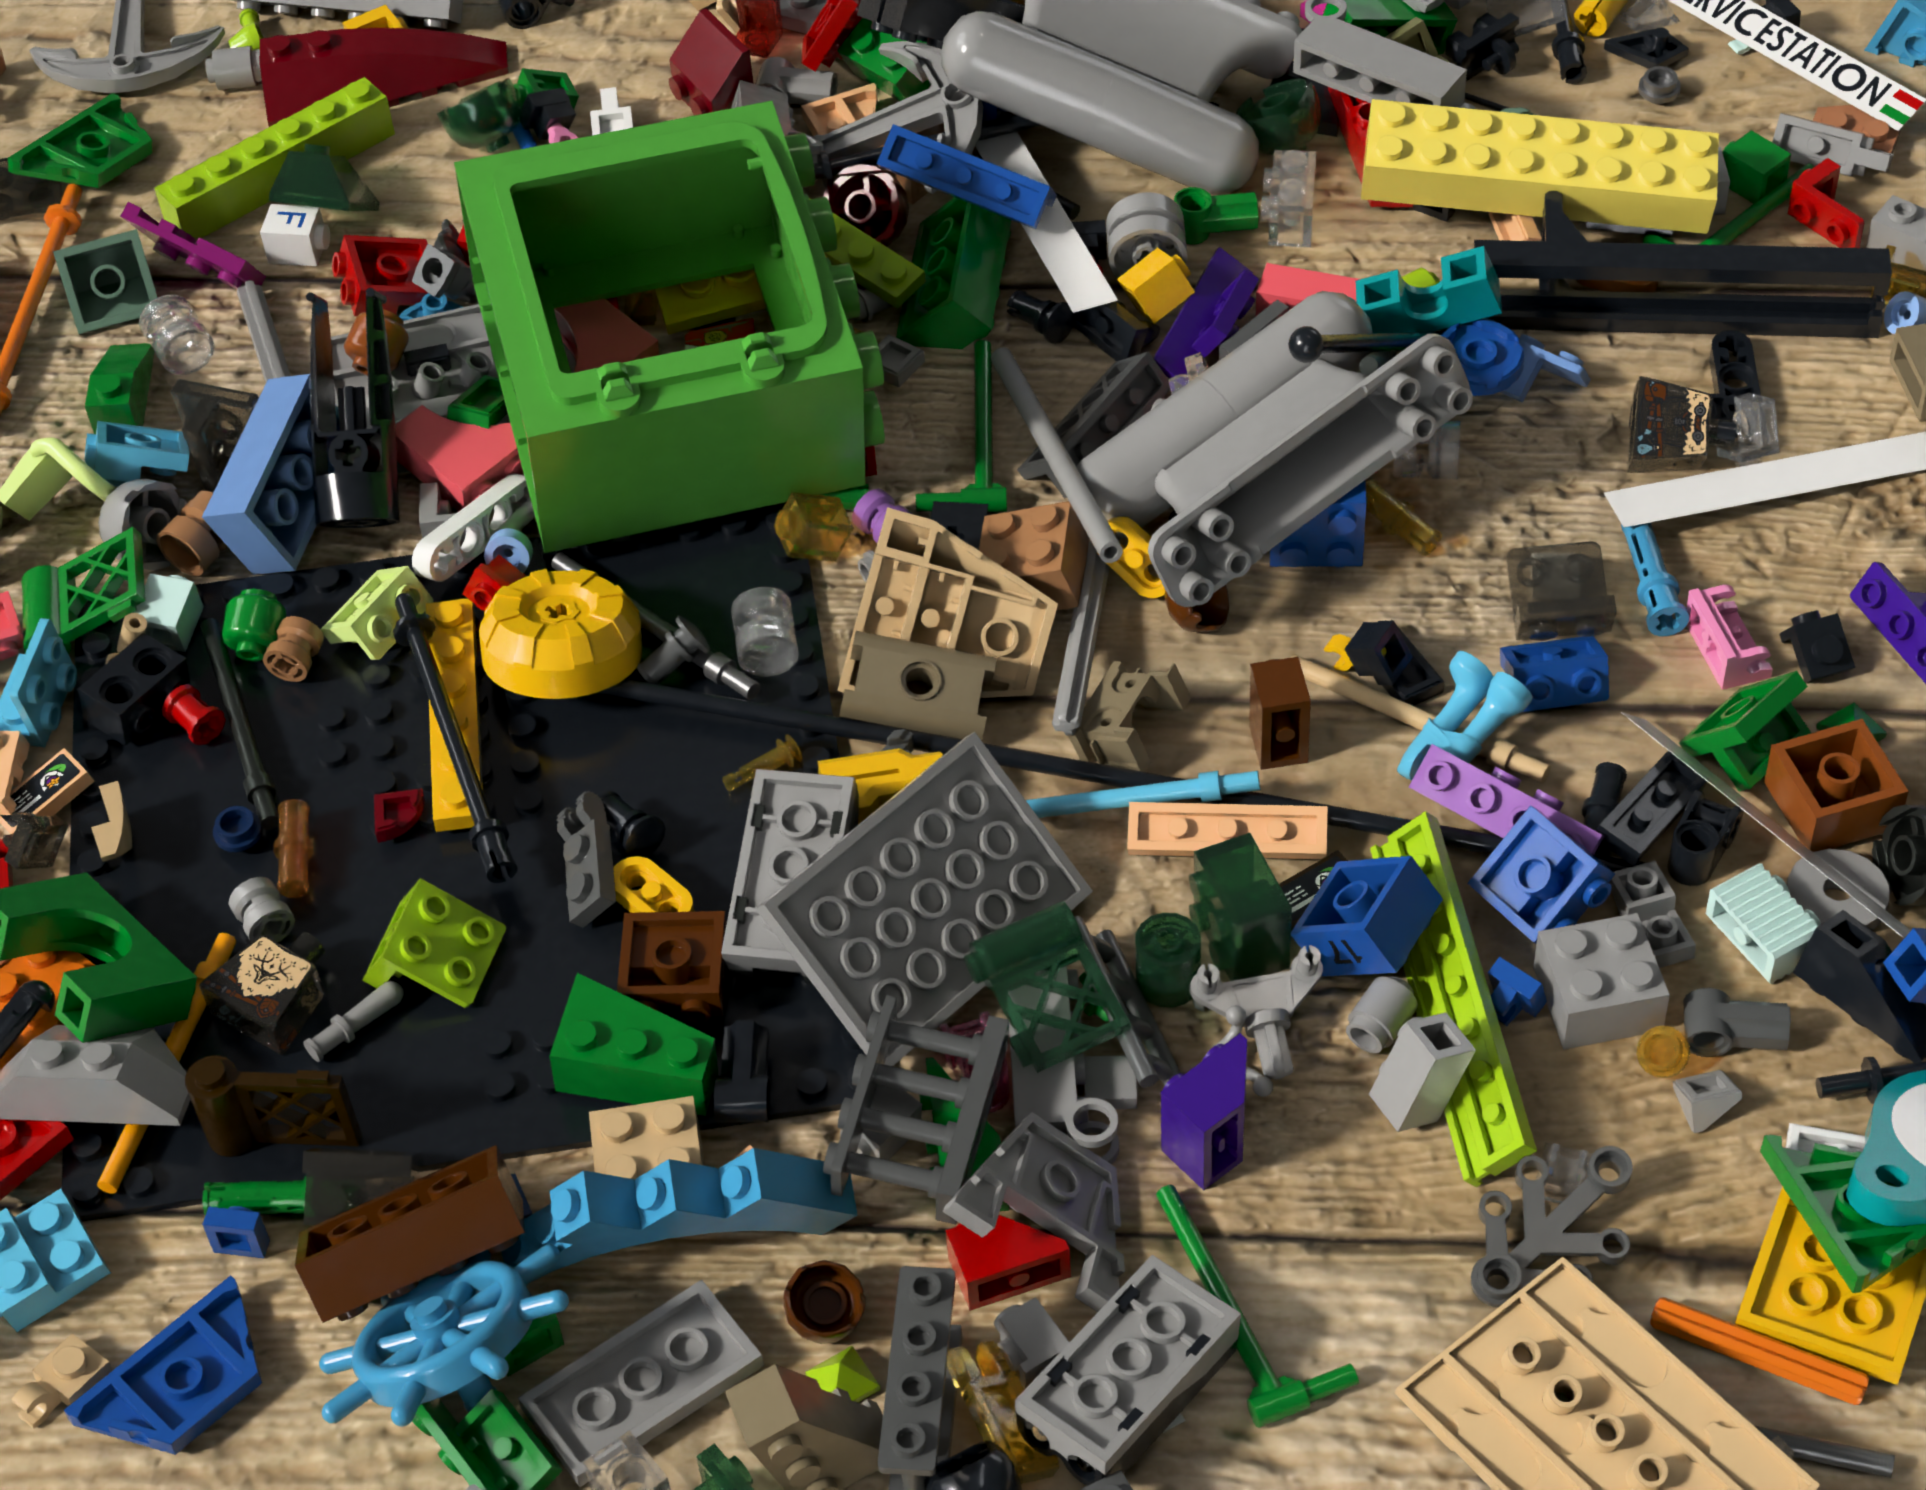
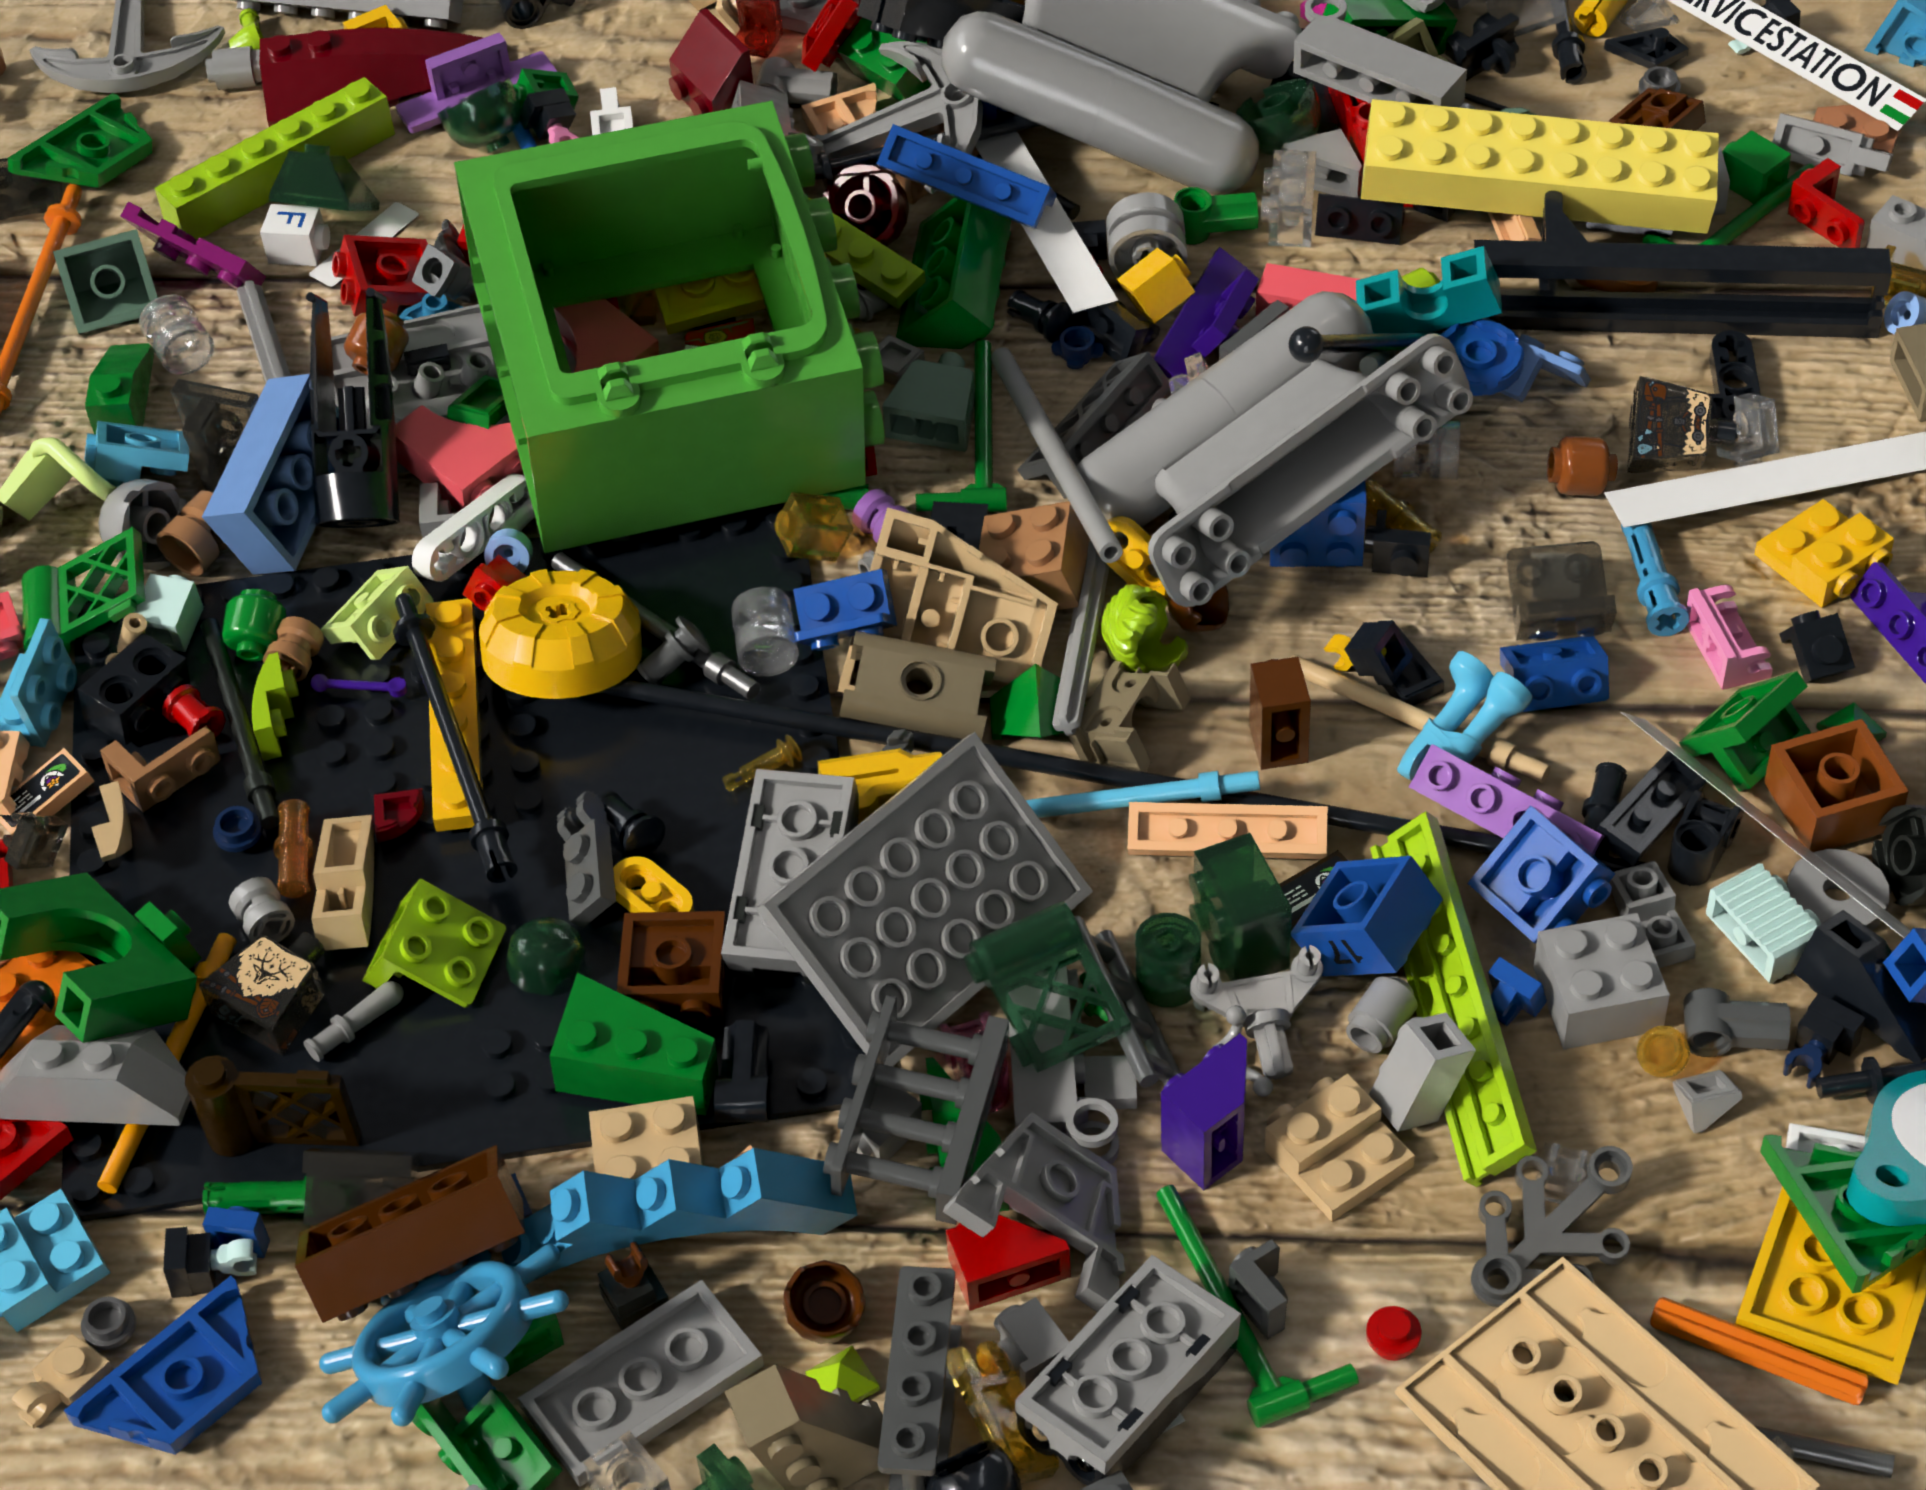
(108, 1323): none -> flat silver plate
(157, 780): none -> medium nougat bracket
(170, 932): none -> green bracket
(193, 1261): none -> black piece
(272, 705): none -> lime slope
(344, 883): none -> tan slope
(385, 225): none -> white sticker
(396, 687): none -> dark purple hinge
(462, 73): none -> medium lavender bracket
(544, 954): none -> clear green hair
(630, 1287): none -> pearl dark grey piece
(843, 607): none -> blue bracket
(932, 404): none -> sand green torso
(1026, 705): none -> green slope
(1077, 347): none -> dark blue plate
(1134, 628): none -> lime hair
(1257, 1289): none -> dark grey bracket
(1336, 163): none -> light grey slope
(1336, 1146): none -> tan plate
(1359, 219): none -> black hinge
(1393, 1332): none -> red plate
(1396, 549): none -> black bracket
(1581, 466): none -> dark orange head
(1664, 110): none -> reddish brown brick
(1822, 1034): none -> black piece
(1825, 551): none -> yellow plate

